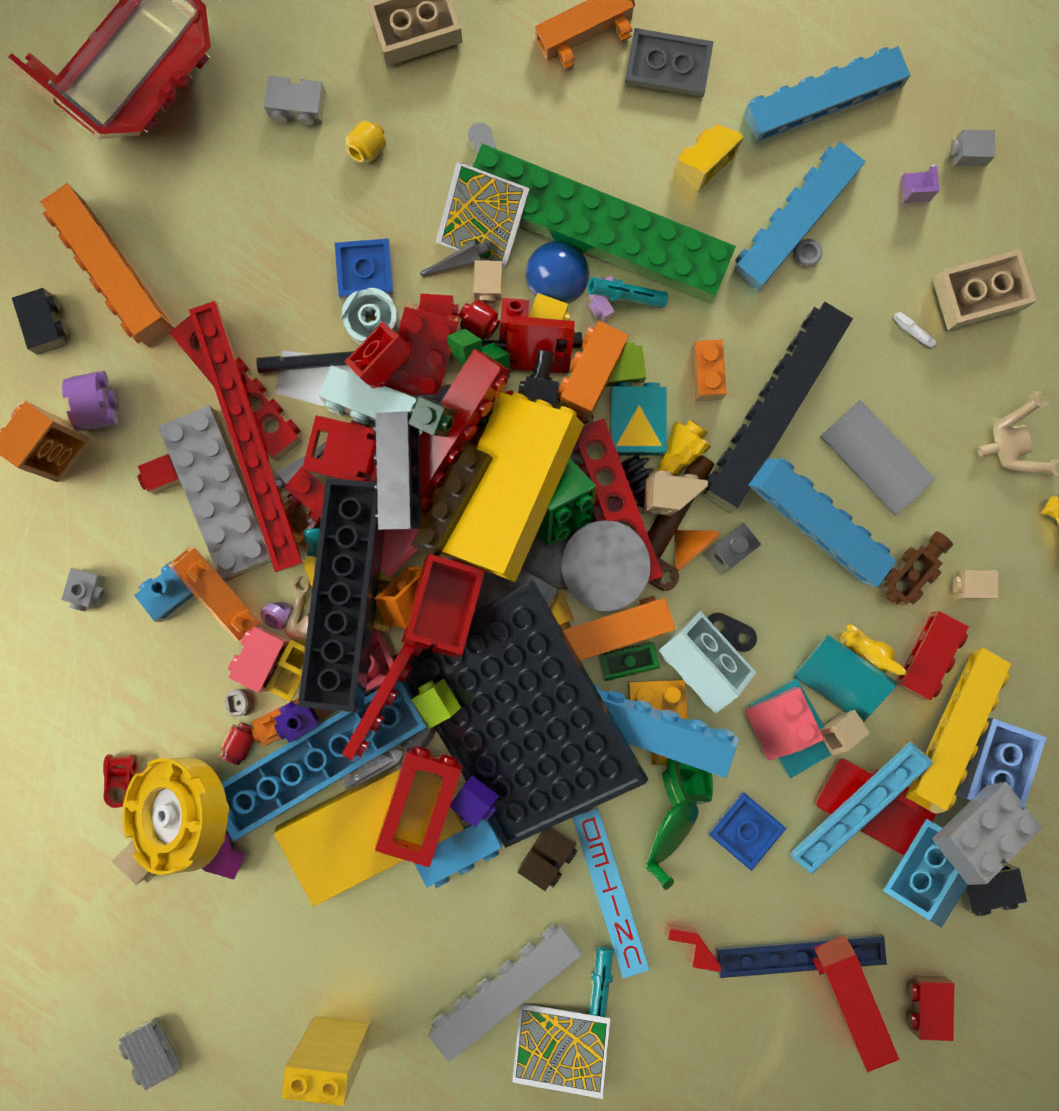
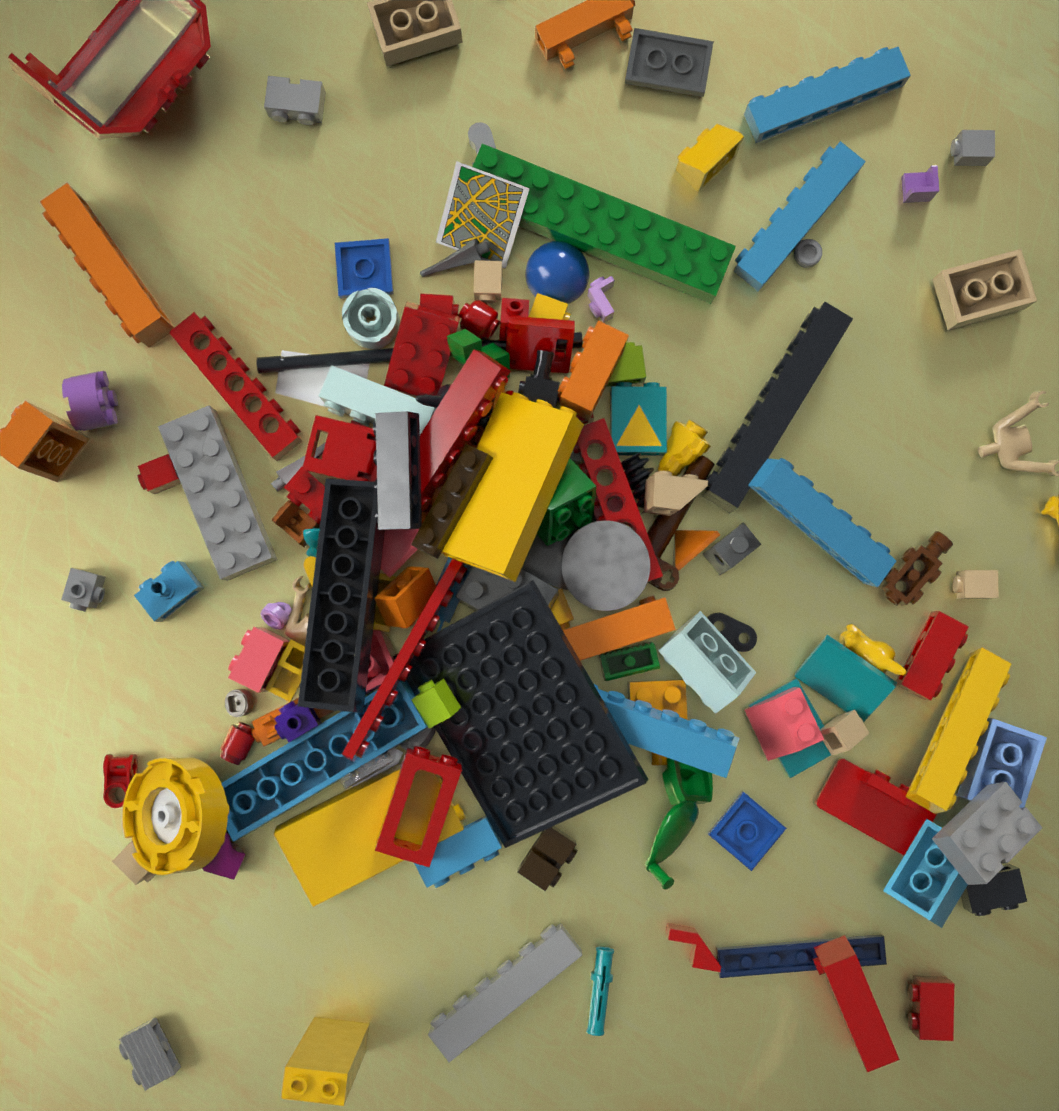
(40, 321): black brick -> none
(213, 593): orange brick -> none
(246, 436): red plate -> none
(366, 141): yellow head -> none
(379, 356): red slope -> none
(432, 417): brick -> none
(443, 606): red piece -> none
(474, 802): dark purple brick -> none
(561, 1050): sticker -> none
(610, 893): medium azure tile -> none
(617, 290): teal pin -> none
(709, 370): orange brick -> none
(861, 807): medium azure tile -> none
(877, 457): light grey slope -> none
(909, 326): white piece -> none

